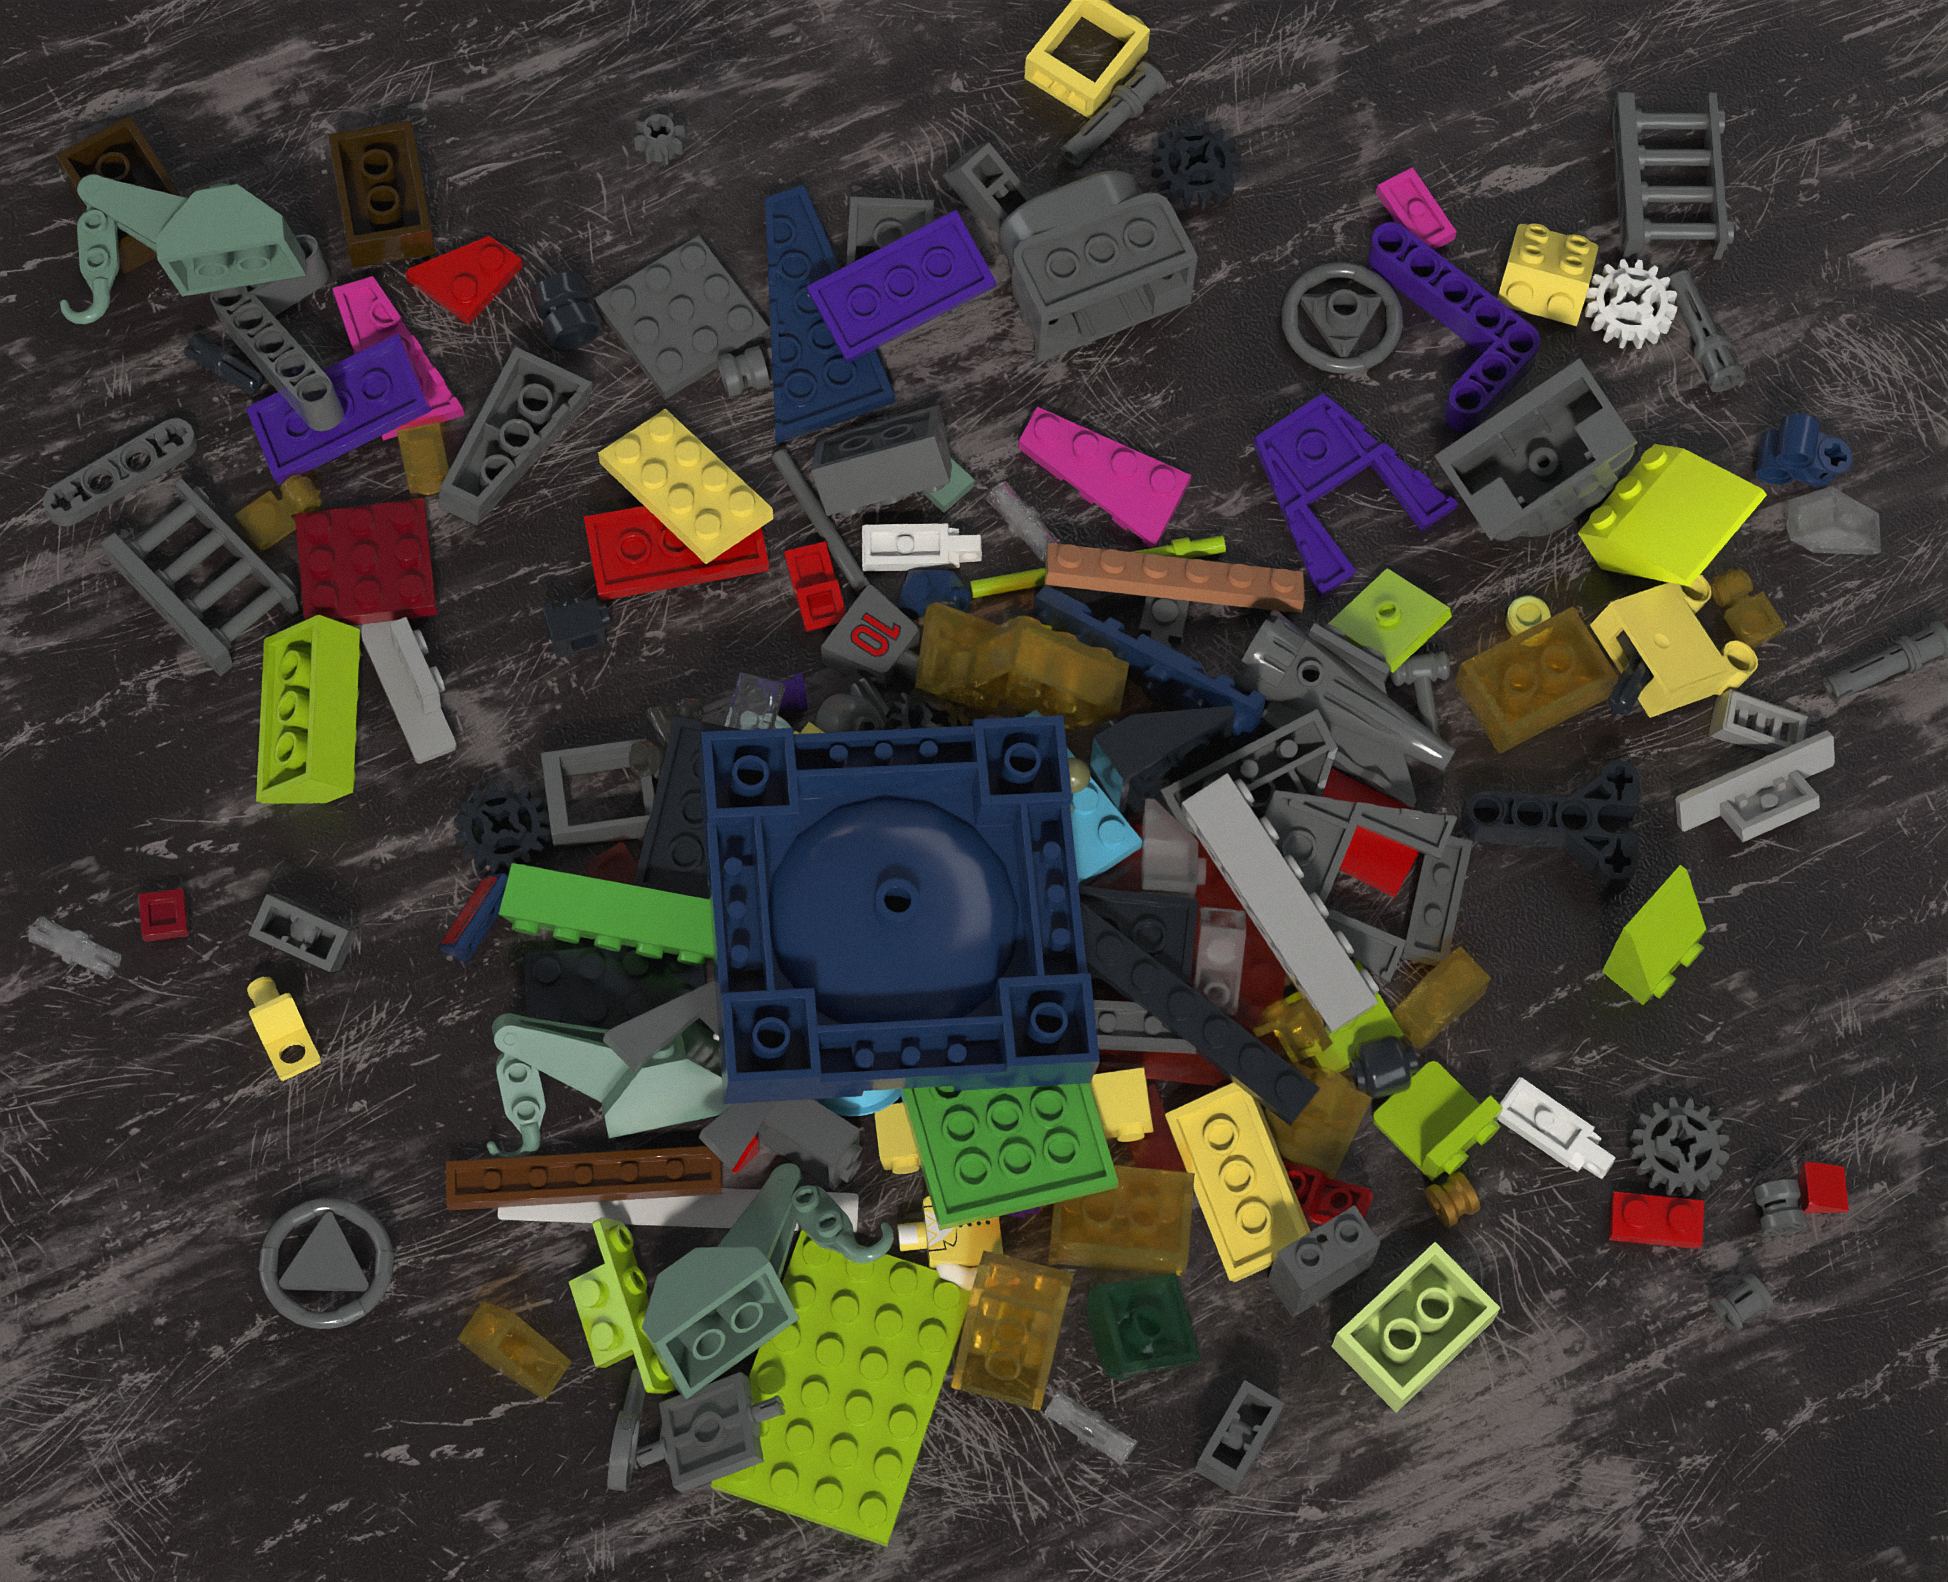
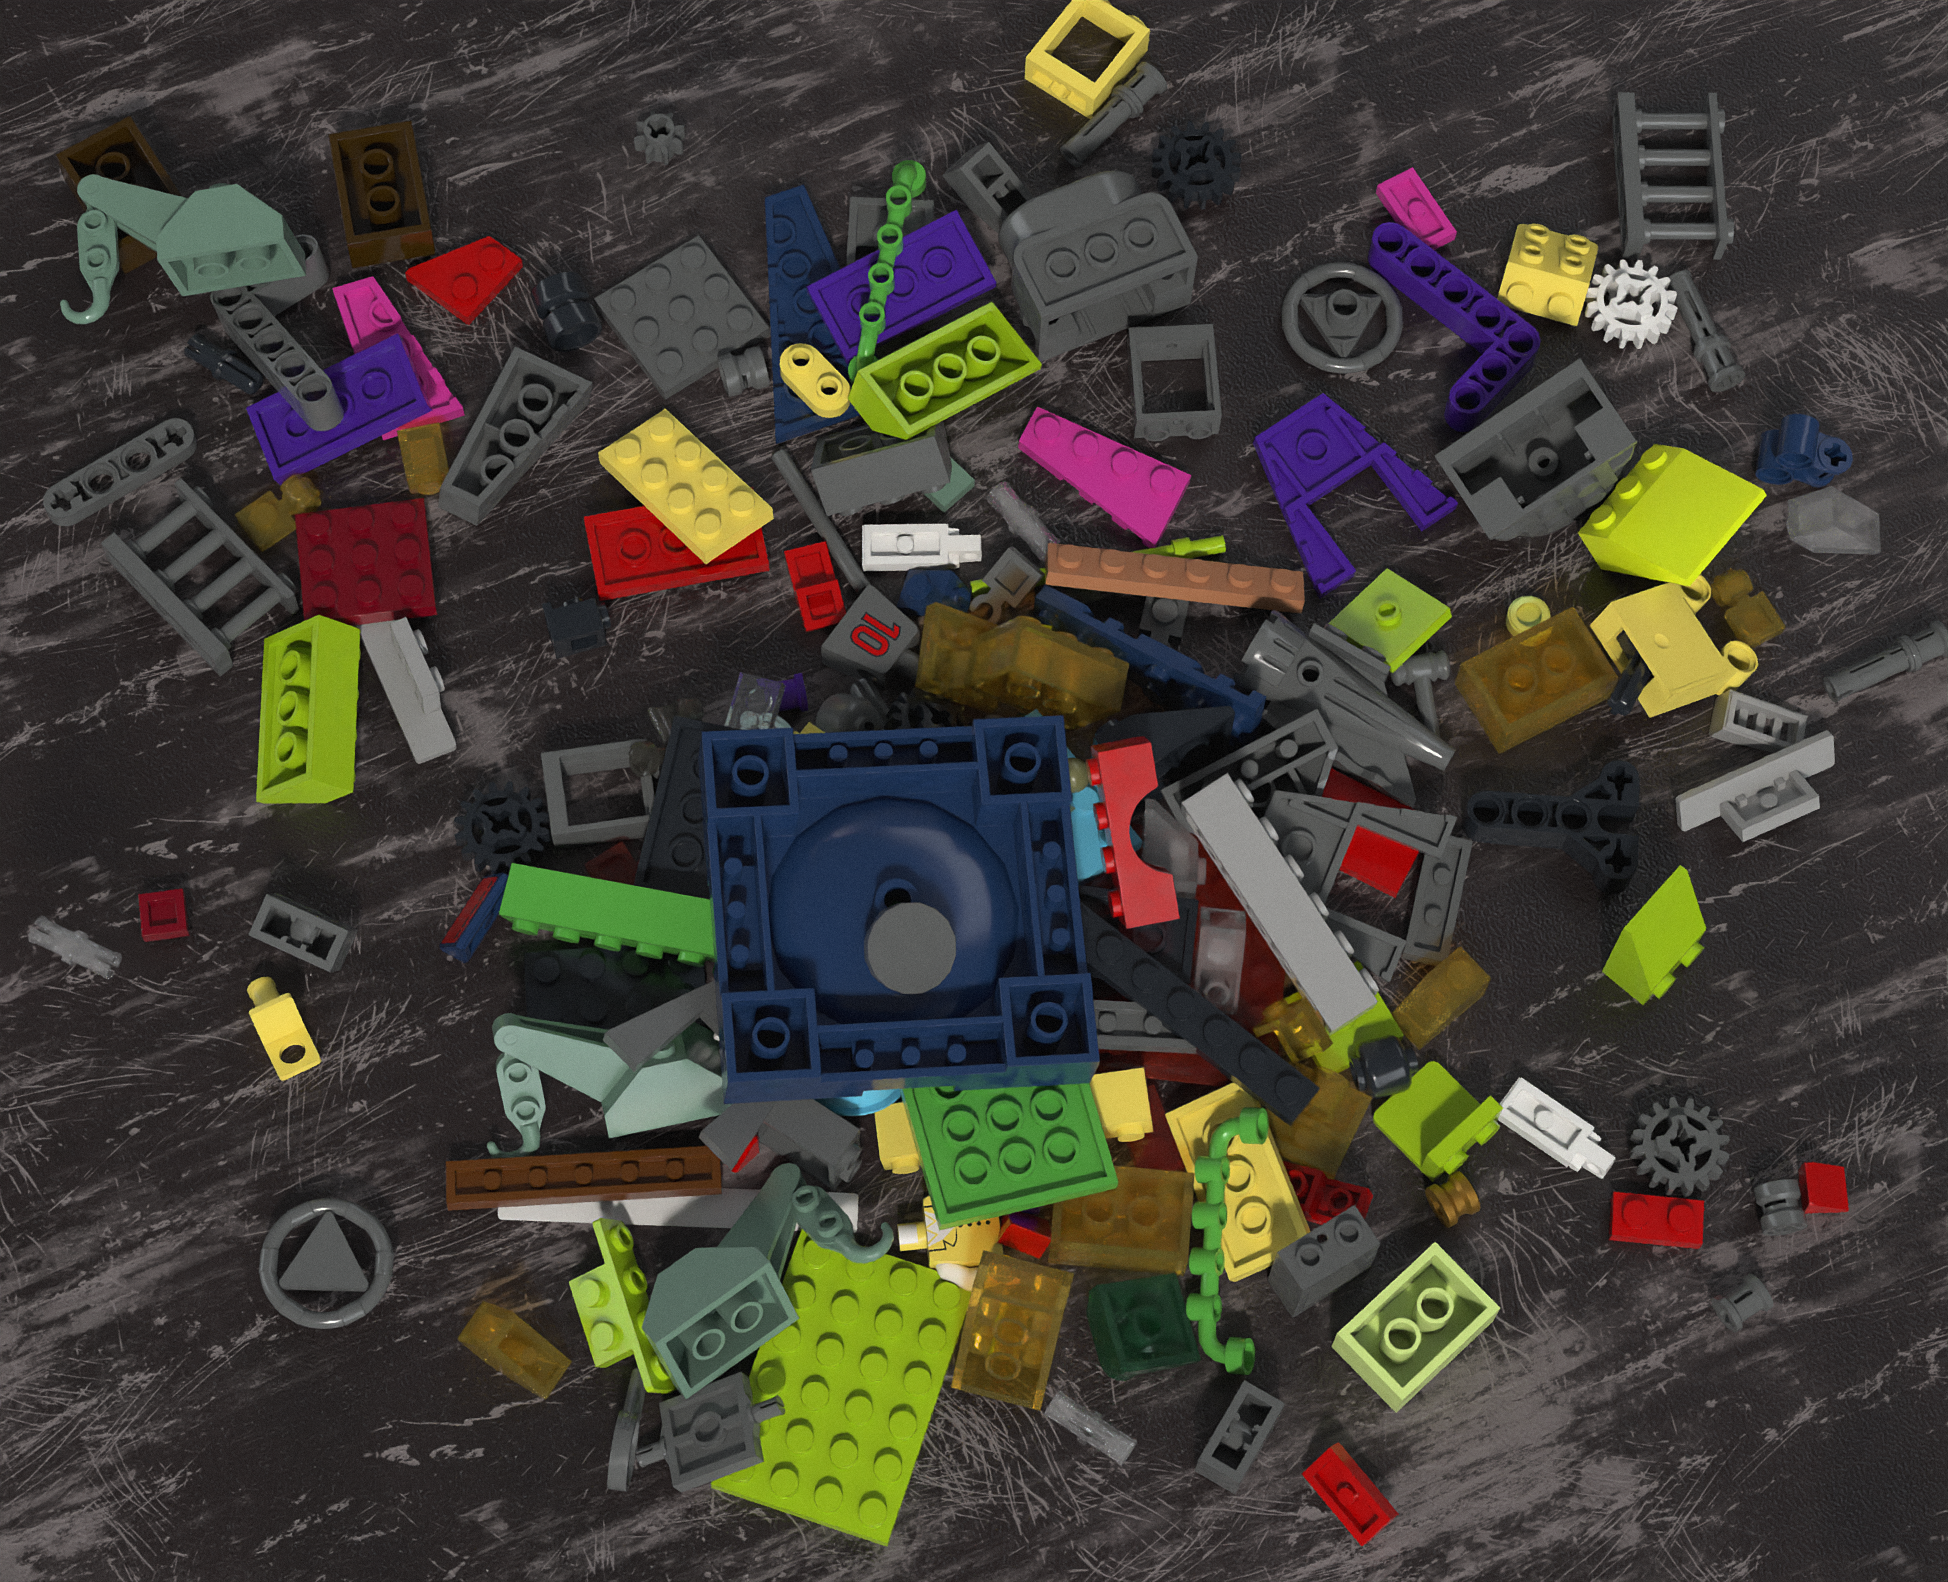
(812, 378): none -> light yellow plate
(908, 182): none -> bright green bar
(910, 948): none -> dark grey tile
(942, 374): none -> lime slope
(1009, 581): none -> dark grey plate
(1025, 1233): none -> red slope
(1123, 776): none -> red arch
(1174, 344): none -> dark grey window
(1212, 1217): none -> bright green bar
(1350, 1494): none -> red plate

